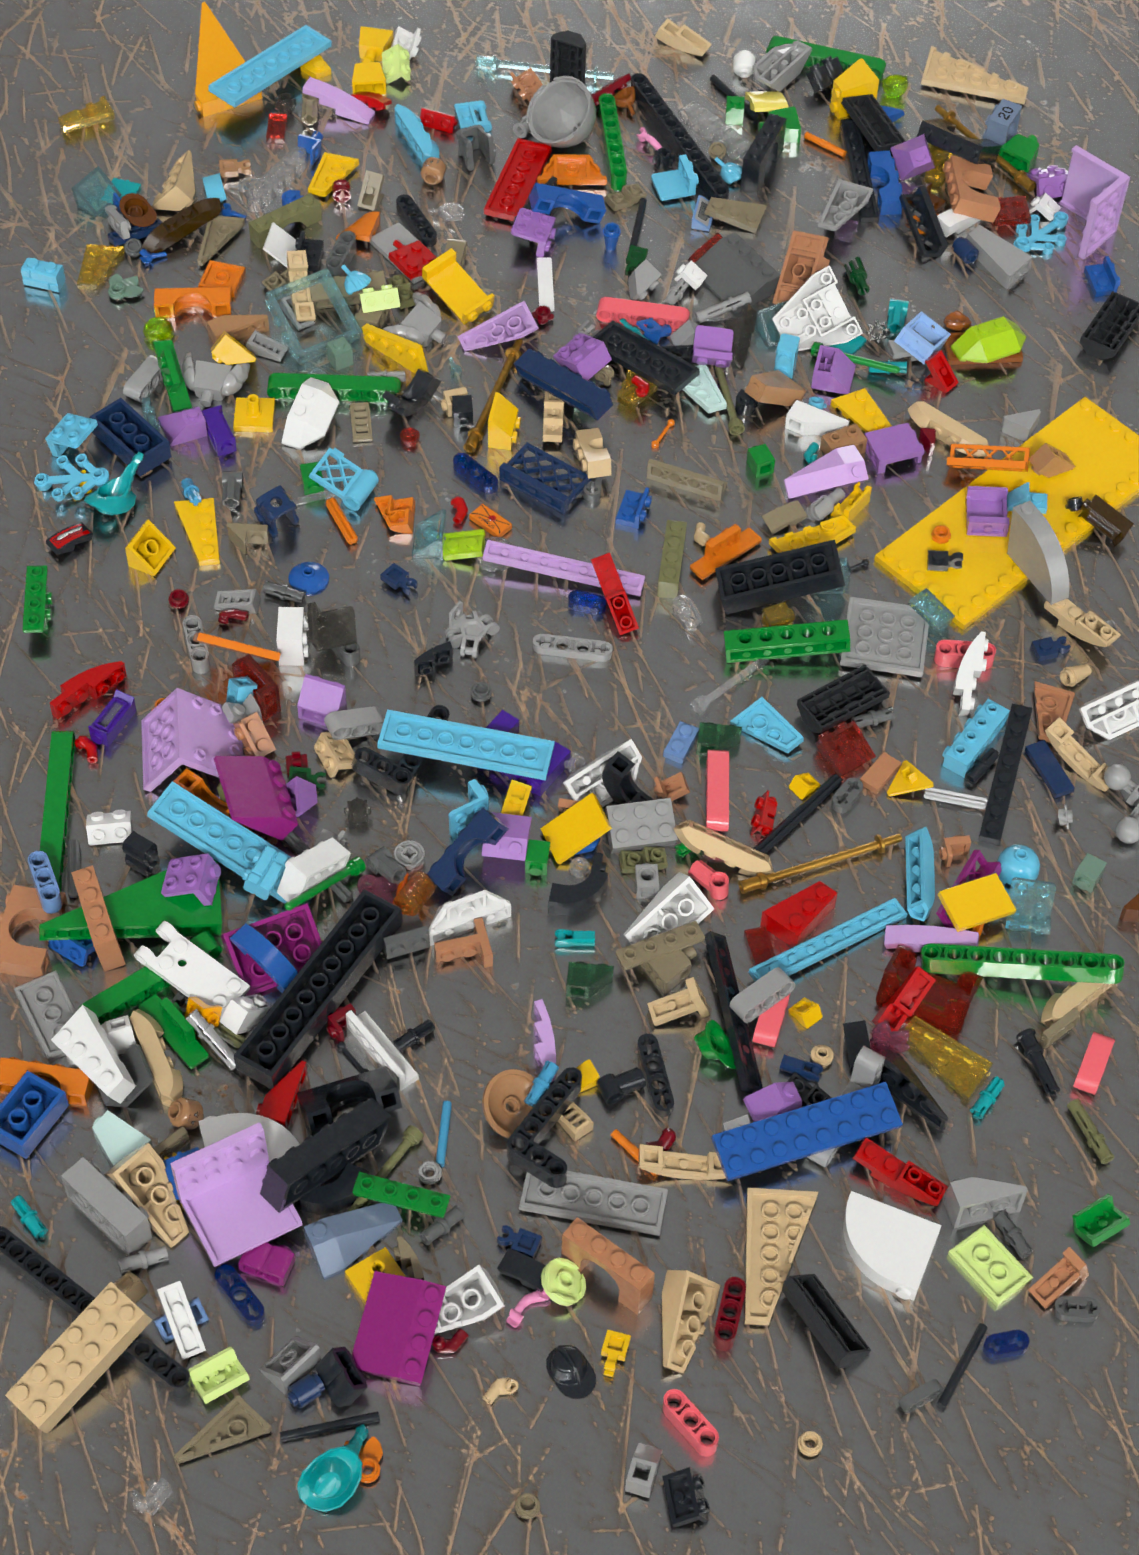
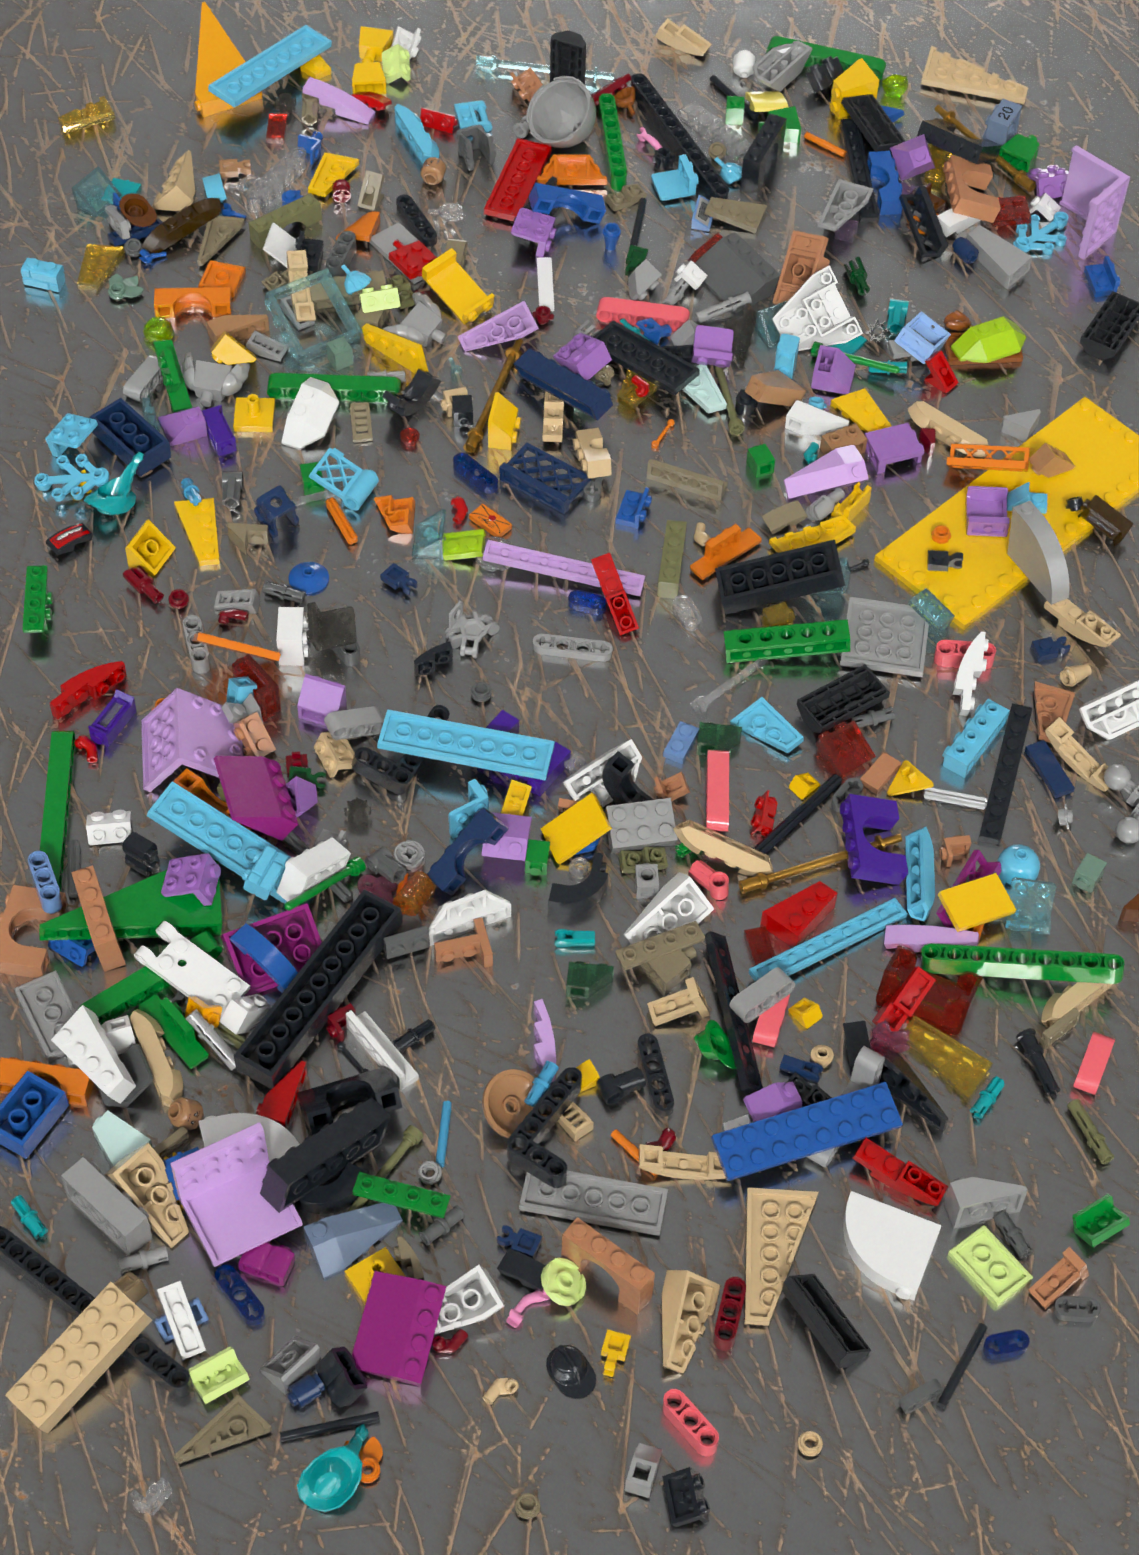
(143, 583): none -> dark red arm
(864, 859): none -> dark purple arch
(982, 766): black axle -> none

